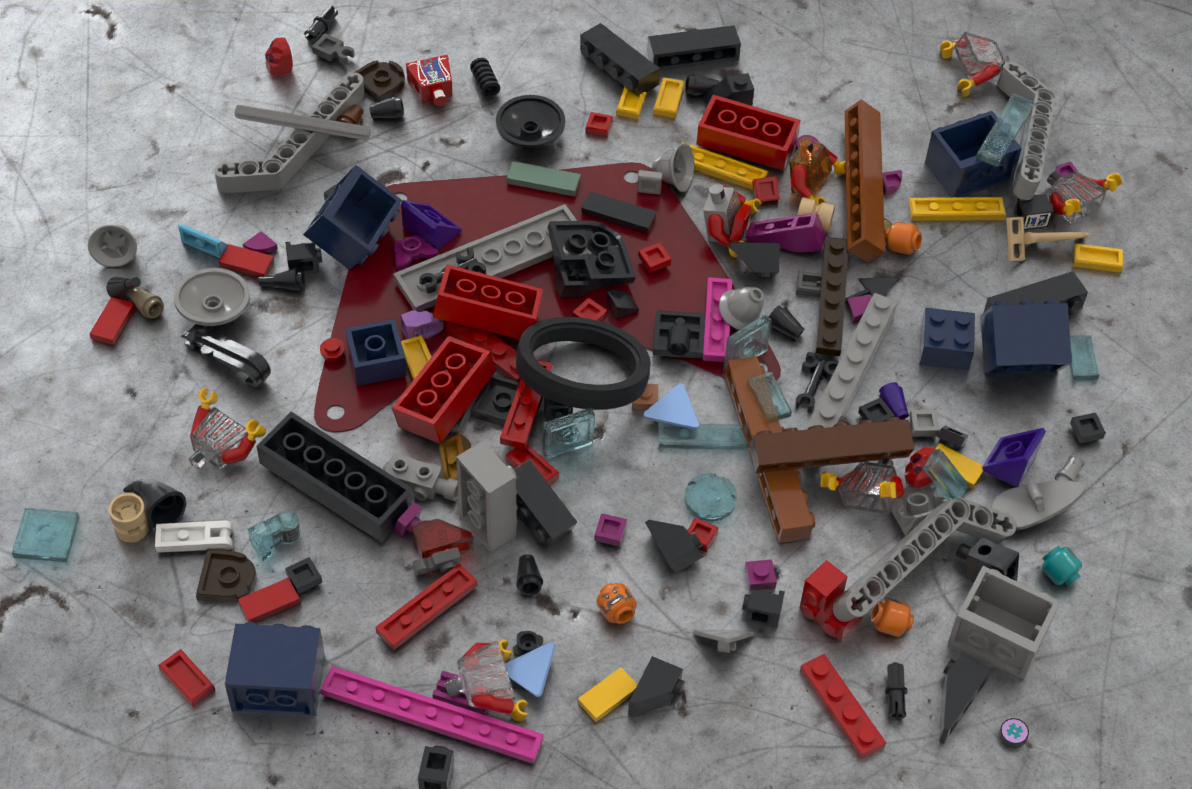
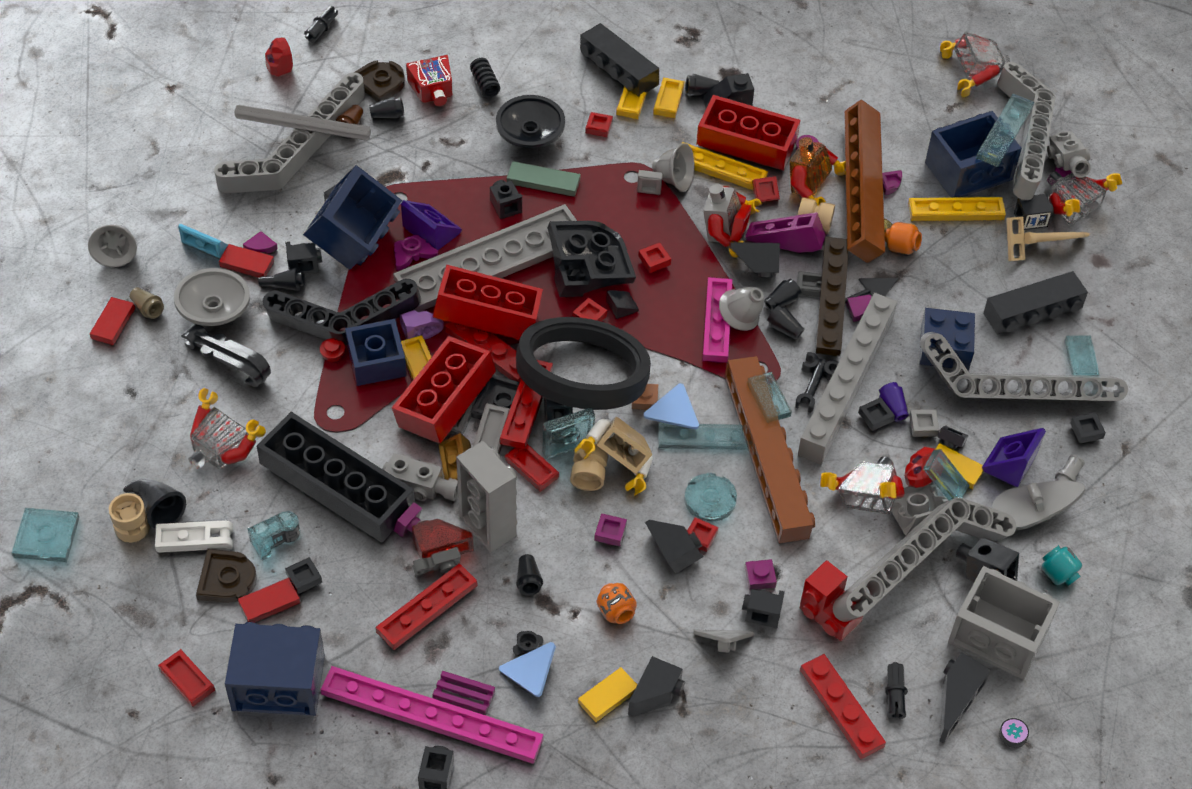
(121, 287): black cone -> none
(283, 307): none -> black beam
(331, 48): dark grey plate -> none
(468, 263): black bar -> none
(487, 680): clear torso -> none
(492, 426): none -> light grey tile
(505, 193): none -> black brick
(540, 506): black wedge -> none
(590, 472): none -> tan wheel
(618, 212): black tile -> none
(623, 445): none -> tan torso
(679, 334): black plate -> none
(694, 47): black brick -> none
(749, 341): clear light blue tile -> none
(783, 295): none -> black cone
(831, 445): reddish brown brick -> none
(892, 617): orange head -> none
(1025, 381): none -> light grey beam
(1026, 337): dark blue container -> none
(1069, 153): none -> light grey brick
(1098, 258): yellow tile -> none

